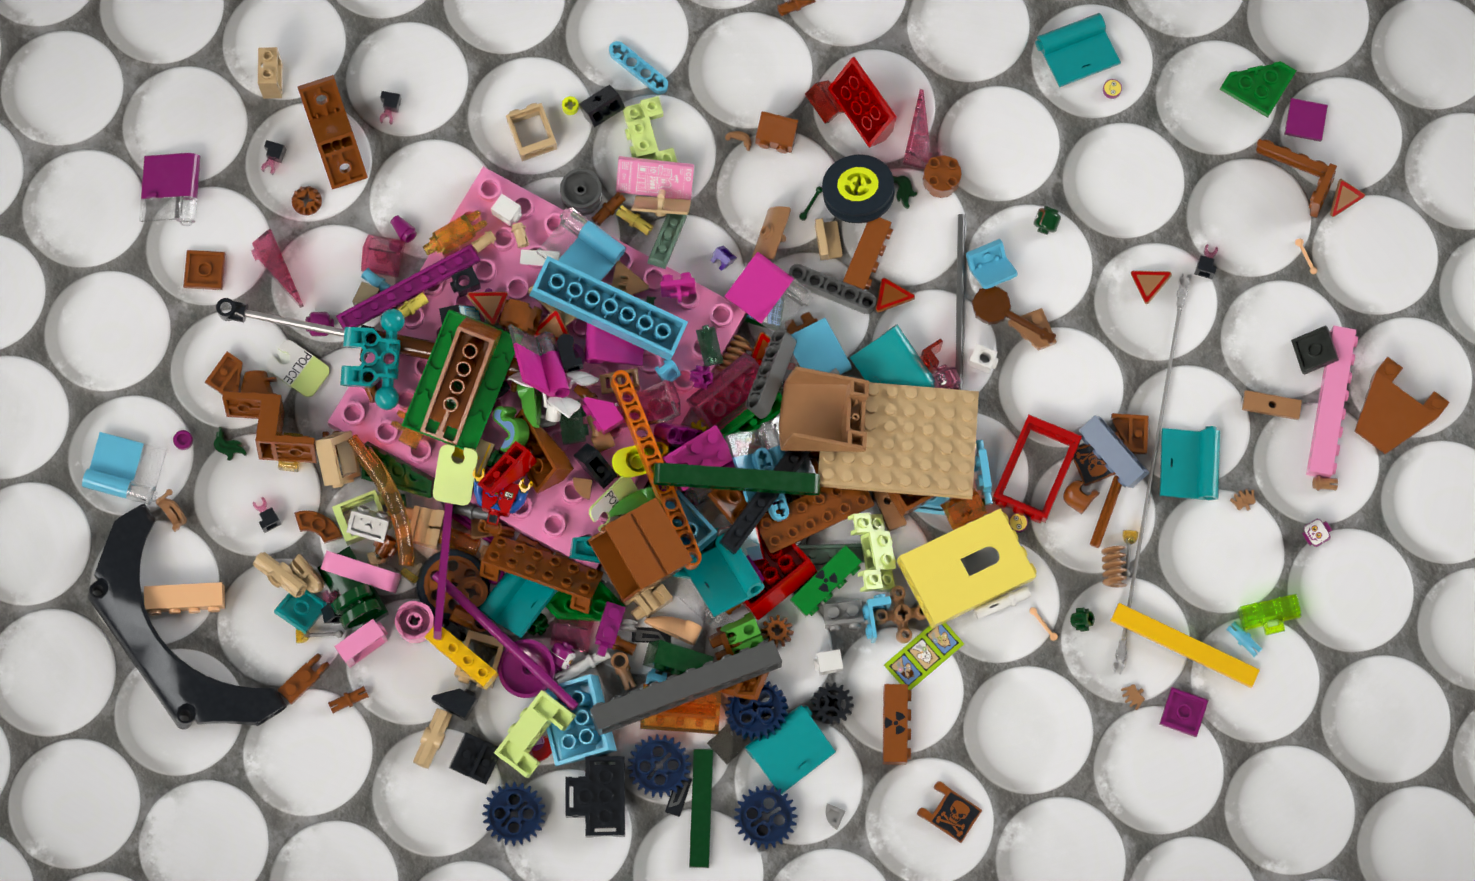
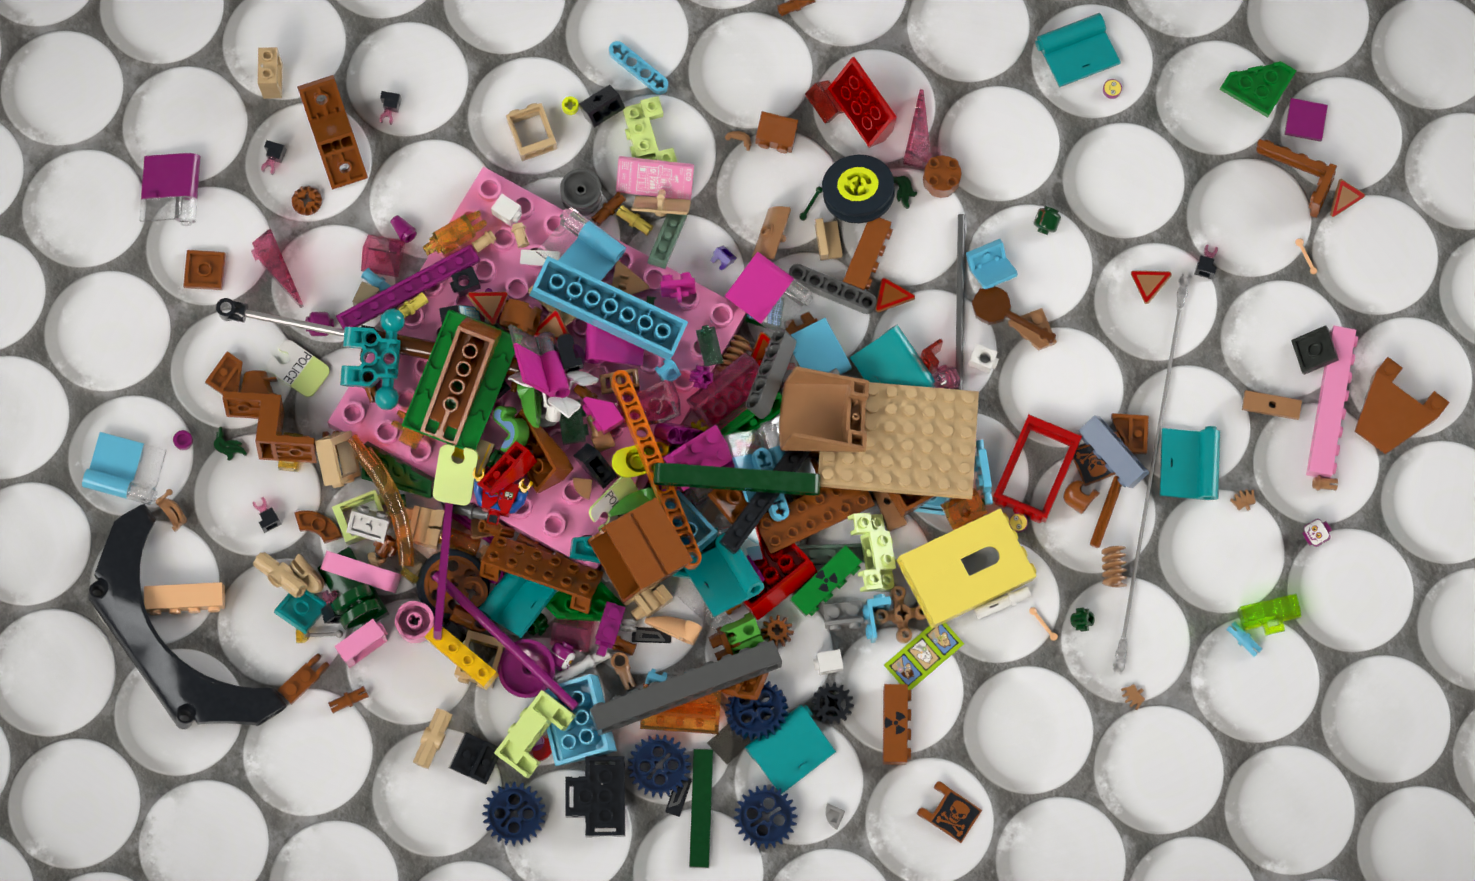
(457, 702): black slope -> none
(673, 658): dark green wedge -> none
(1129, 538): hinge -> none
(1183, 712): magenta tile -> none
(1185, 645): yellow tile -> none

